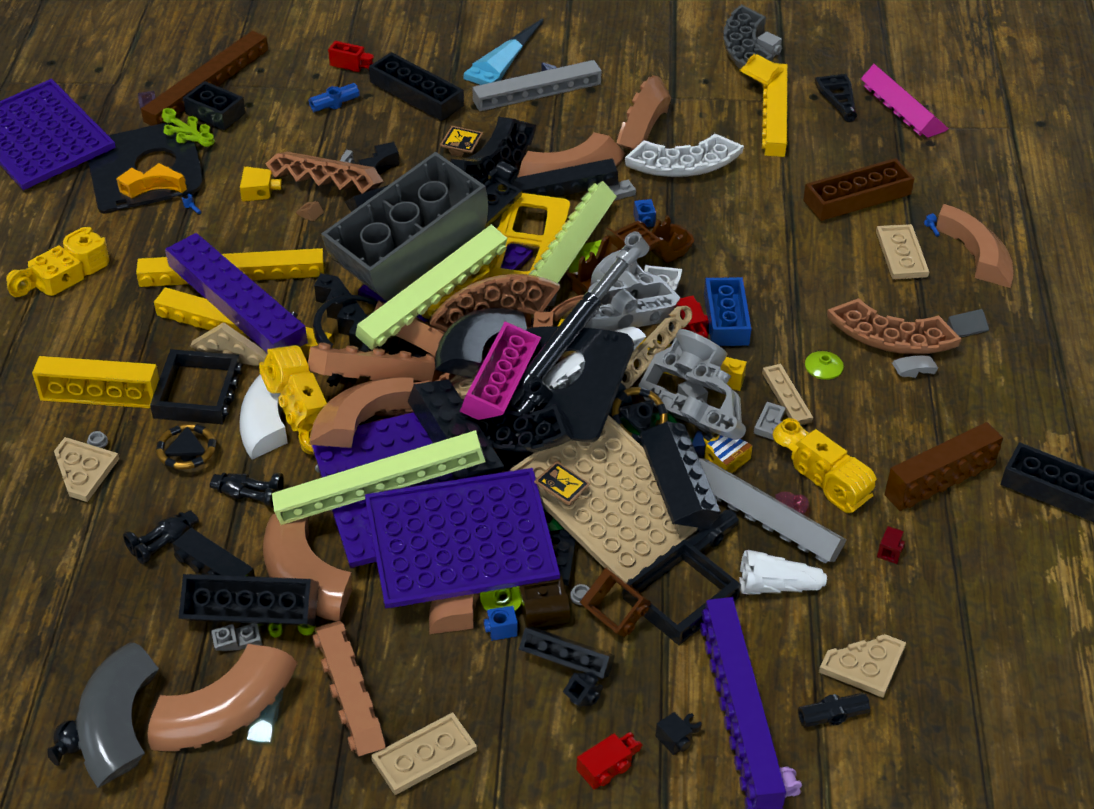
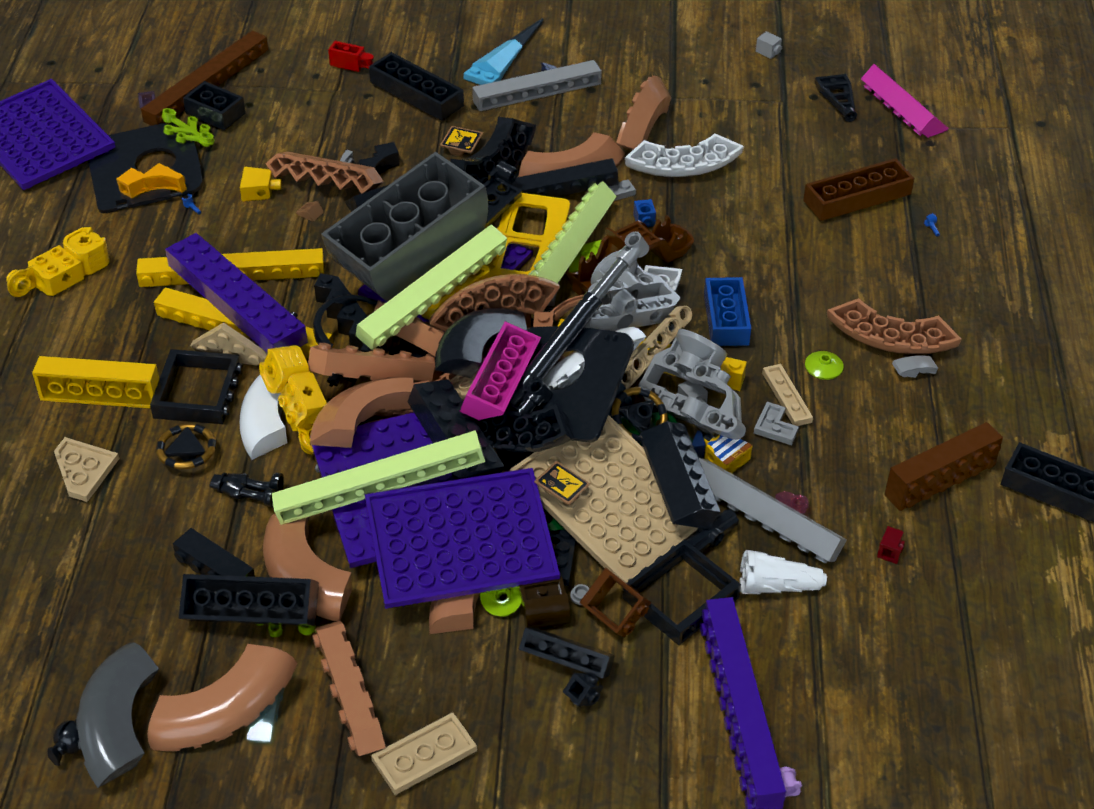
(97, 439): light grey plate -> none
(167, 531): black piece -> none
(230, 639): light grey slope -> none
(334, 97): blue piece -> none
(507, 620): blue brick -> none
(607, 759): red brick -> none
(676, 733): black brick -> none
(699, 321): red brick -> none
(742, 34): dark grey brick -> none
(761, 69): yellow piece -> none
(775, 115): yellow brick -> none
(827, 464): yellow brick -> none
(834, 709): black piece -> none
(865, 663): tan plate -> none
(902, 251): tan plate -> none
(968, 323): dark grey slope -> none
(991, 255): nougat brick -> none

